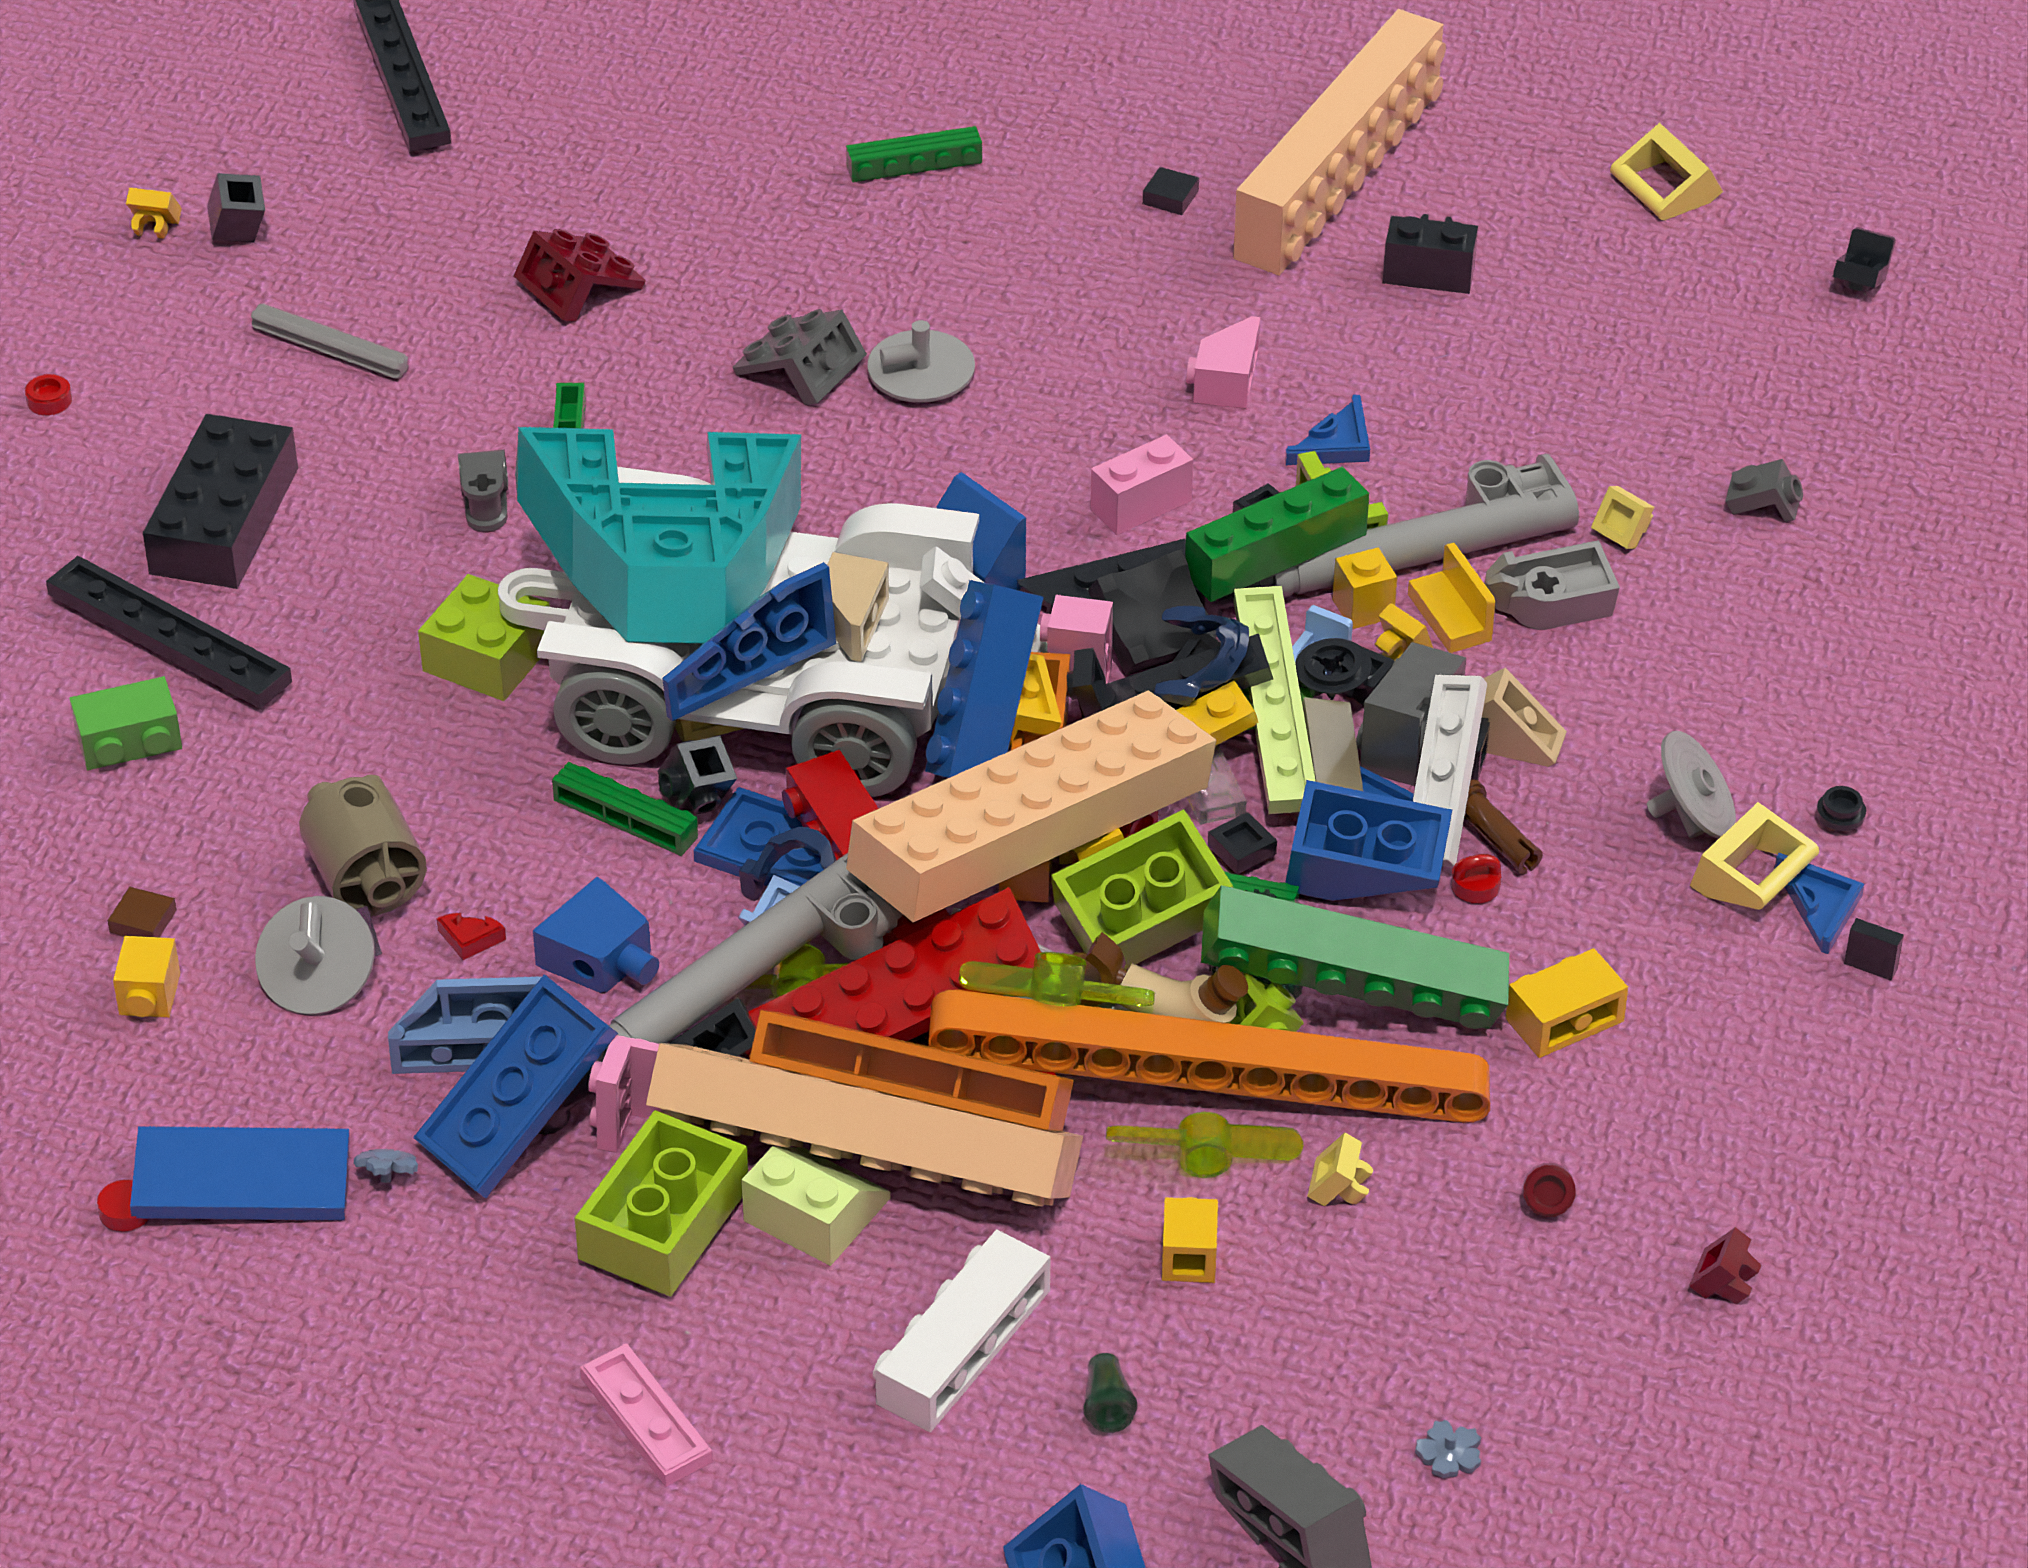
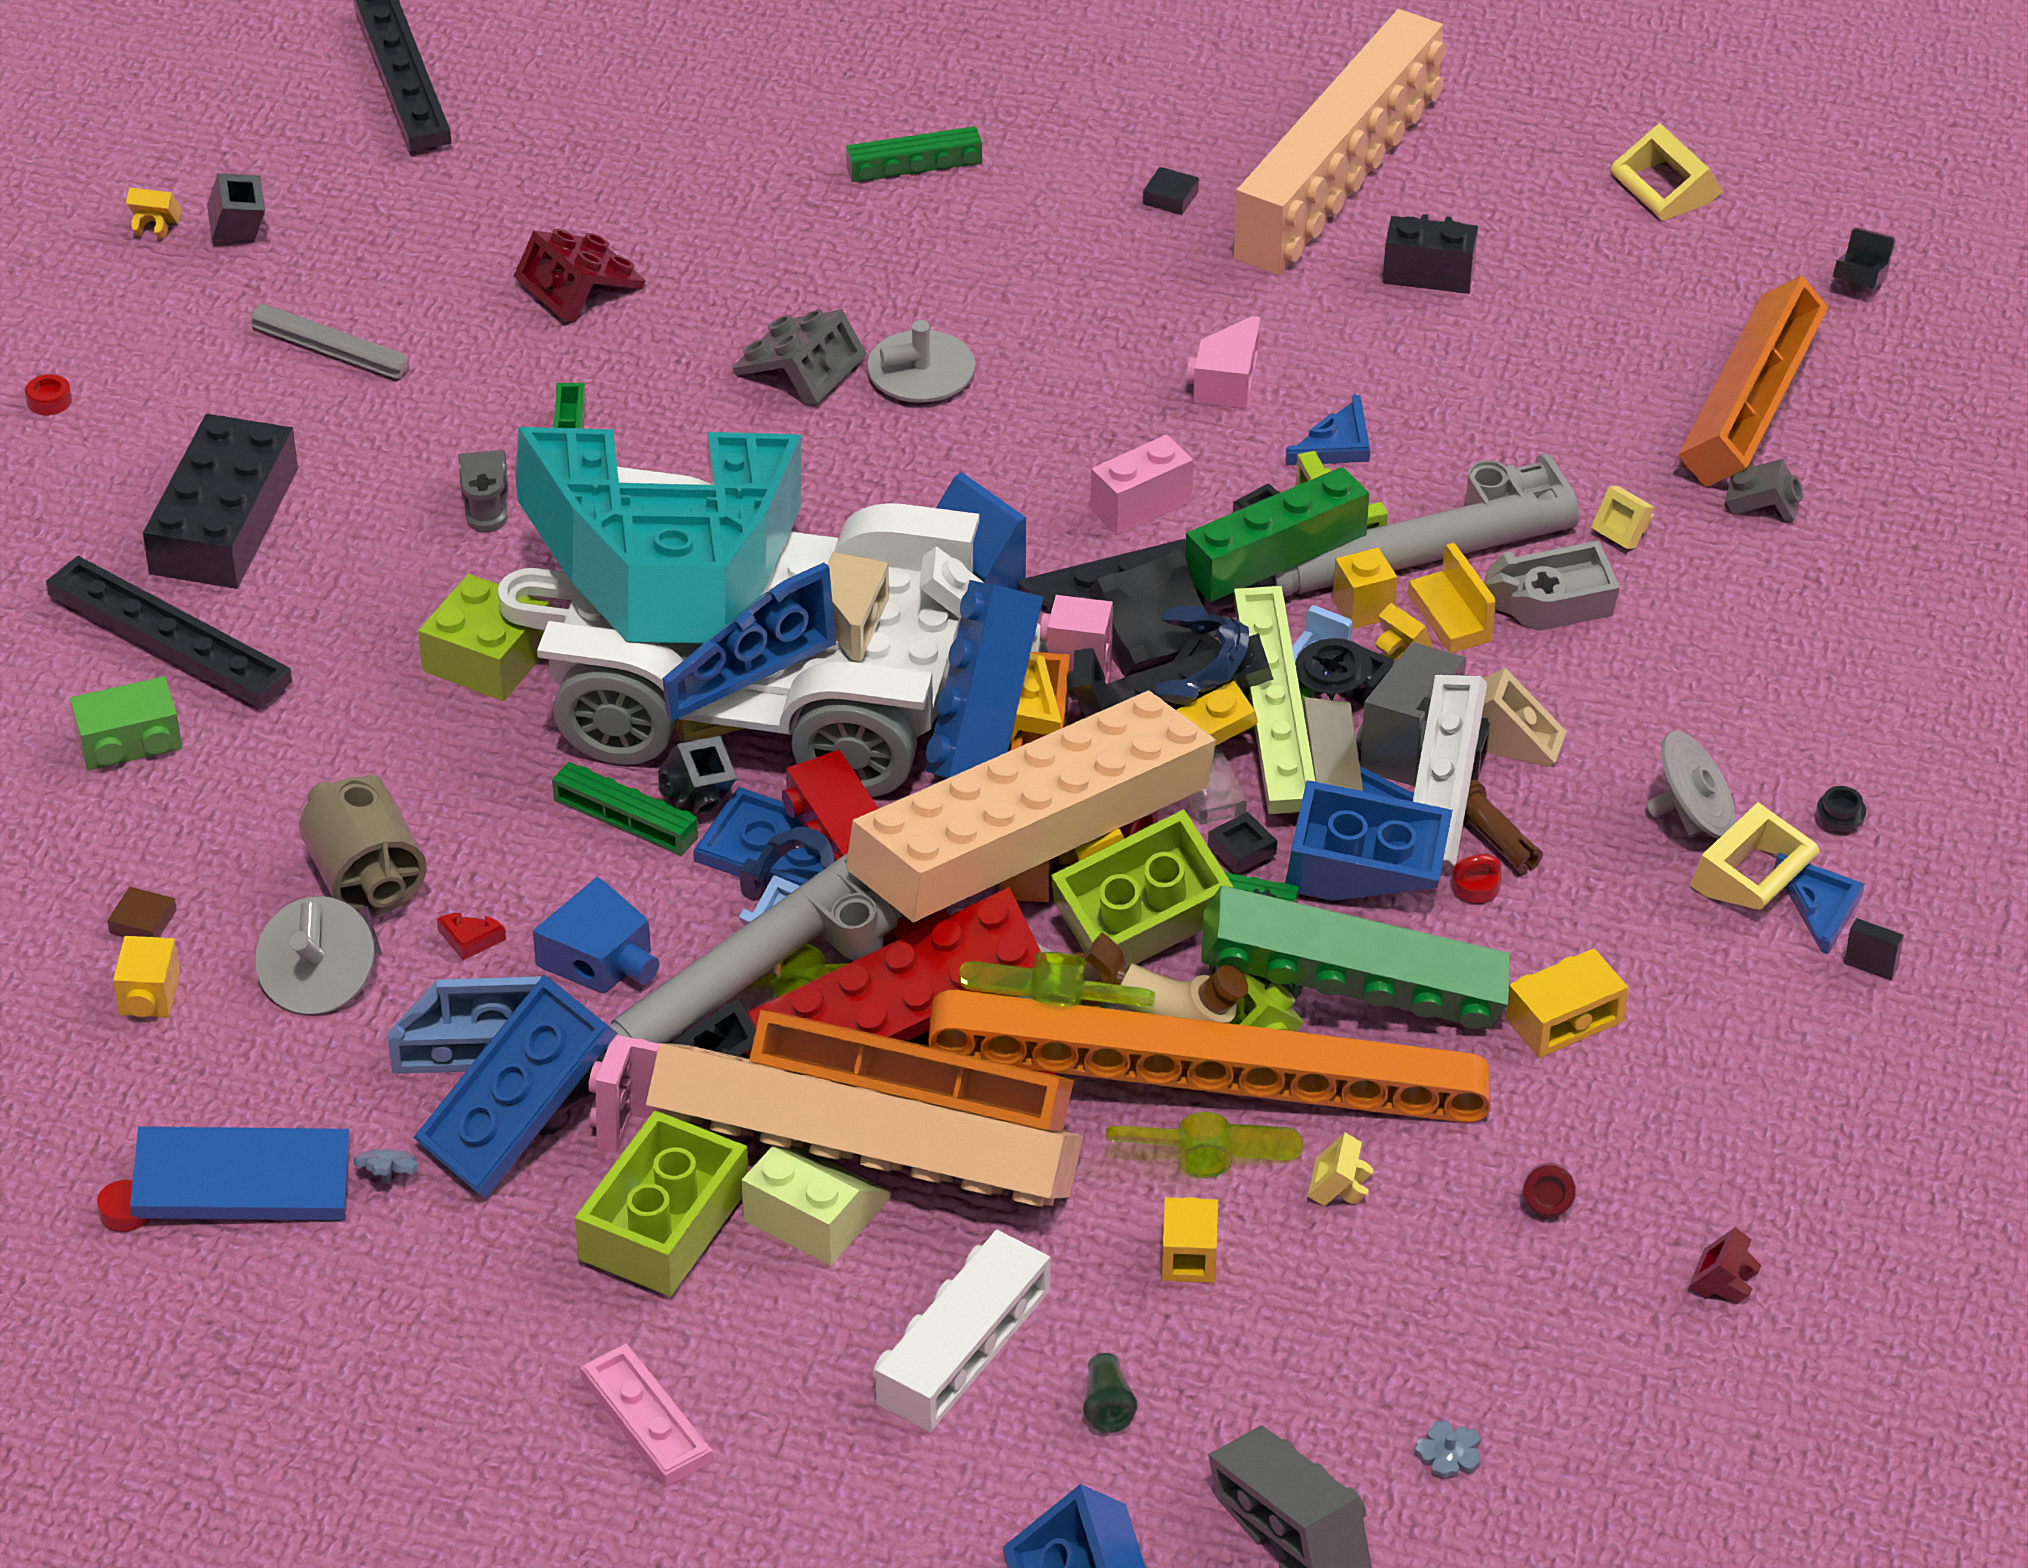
(1753, 381): none -> orange brick

